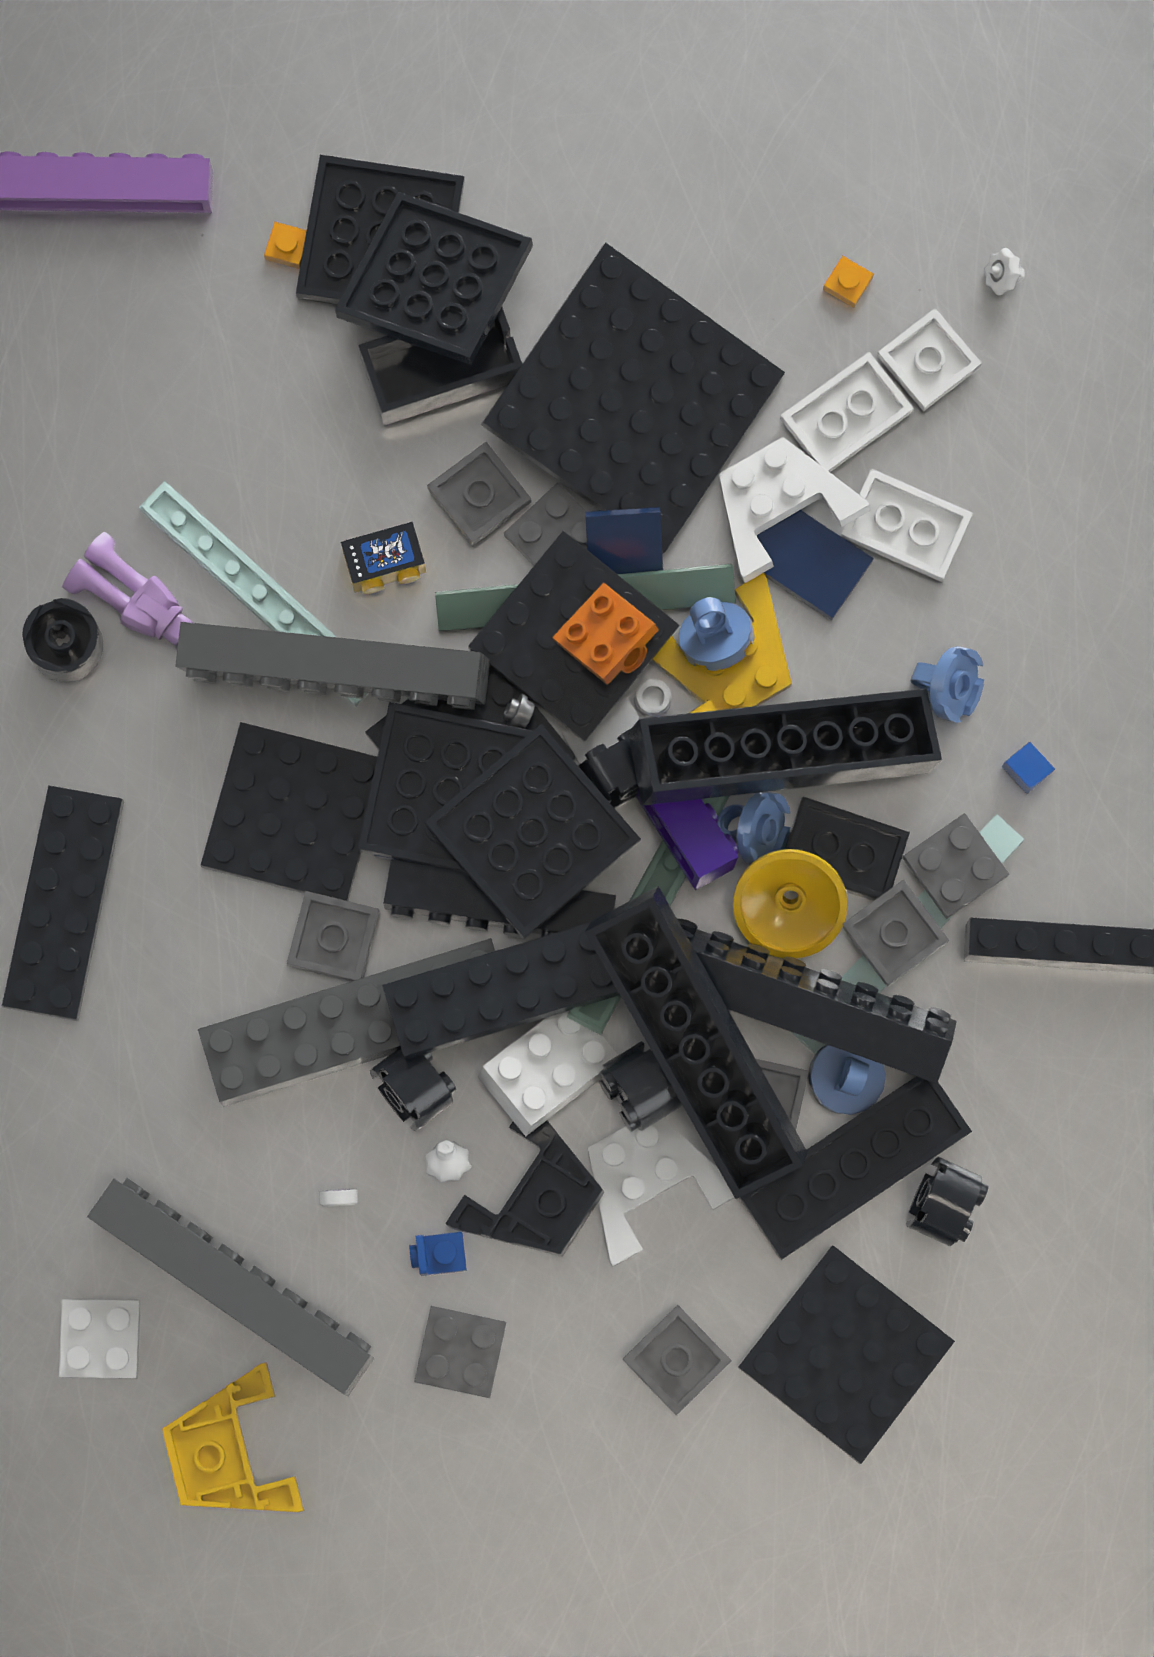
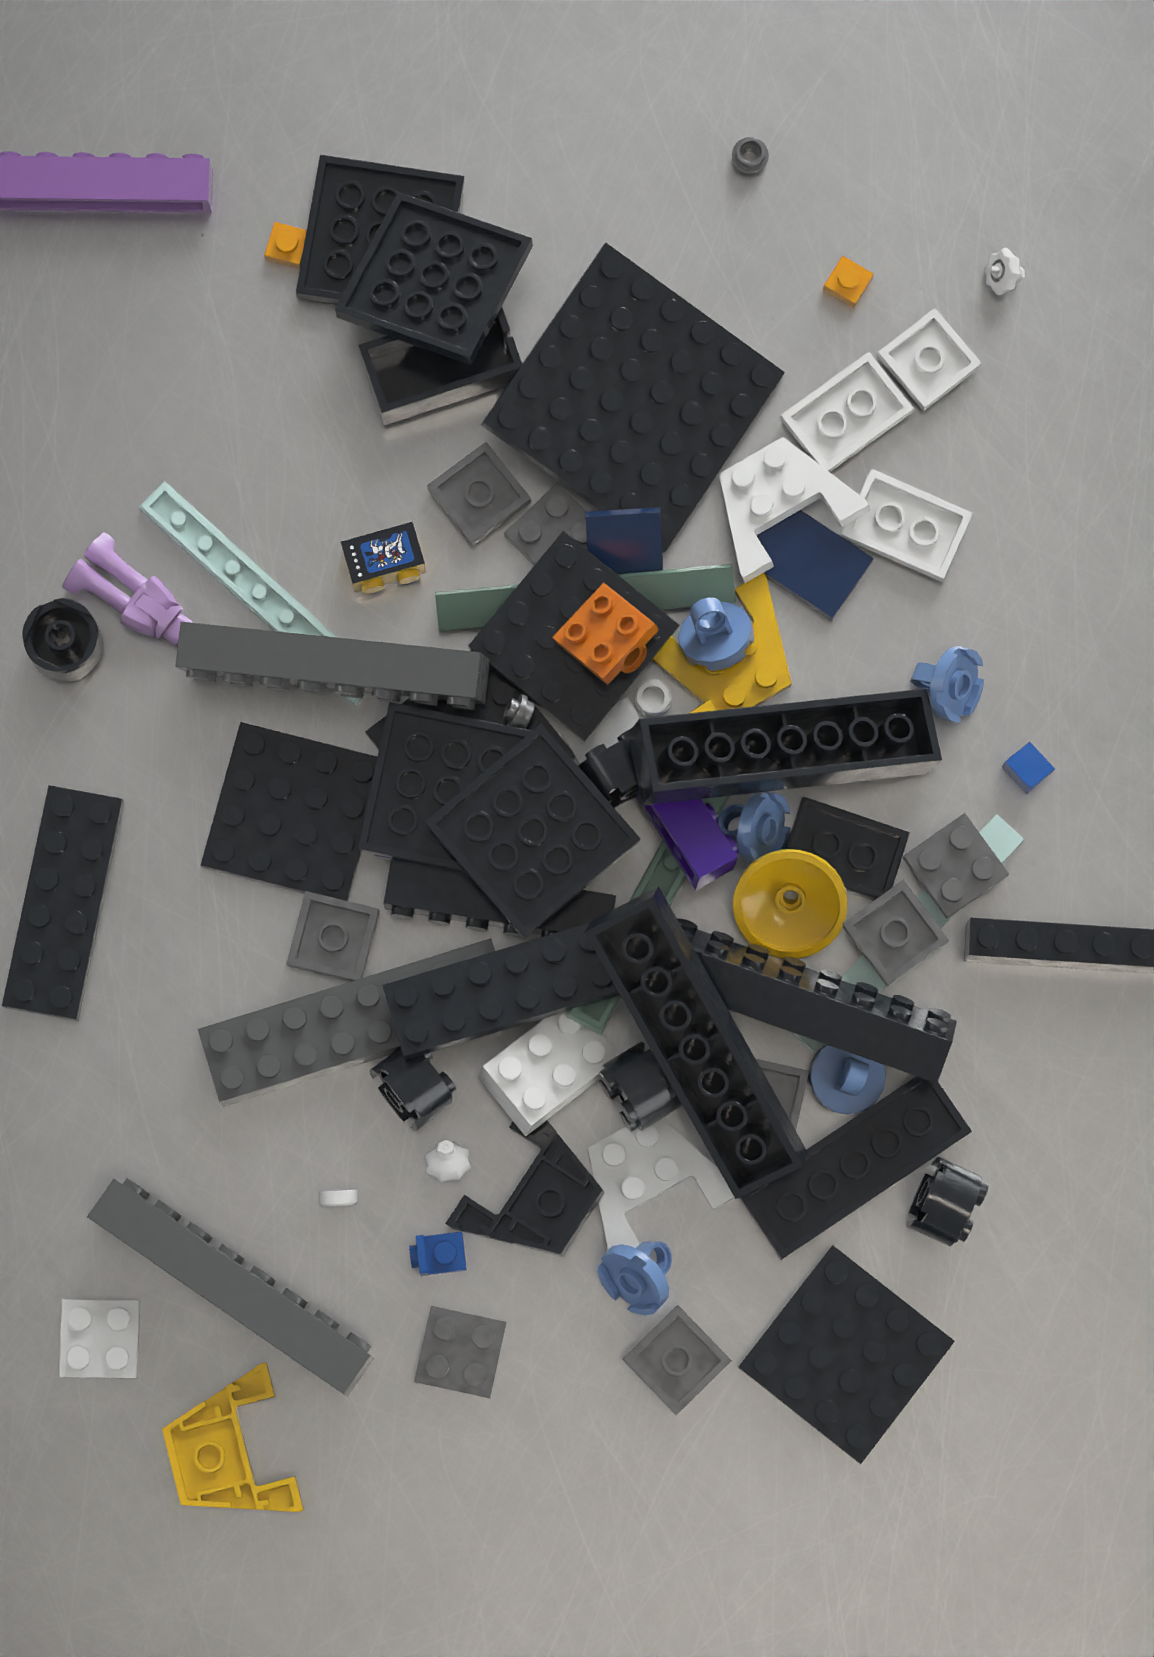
(636, 1276): none -> medium blue tile
(752, 145): none -> flat silver plate

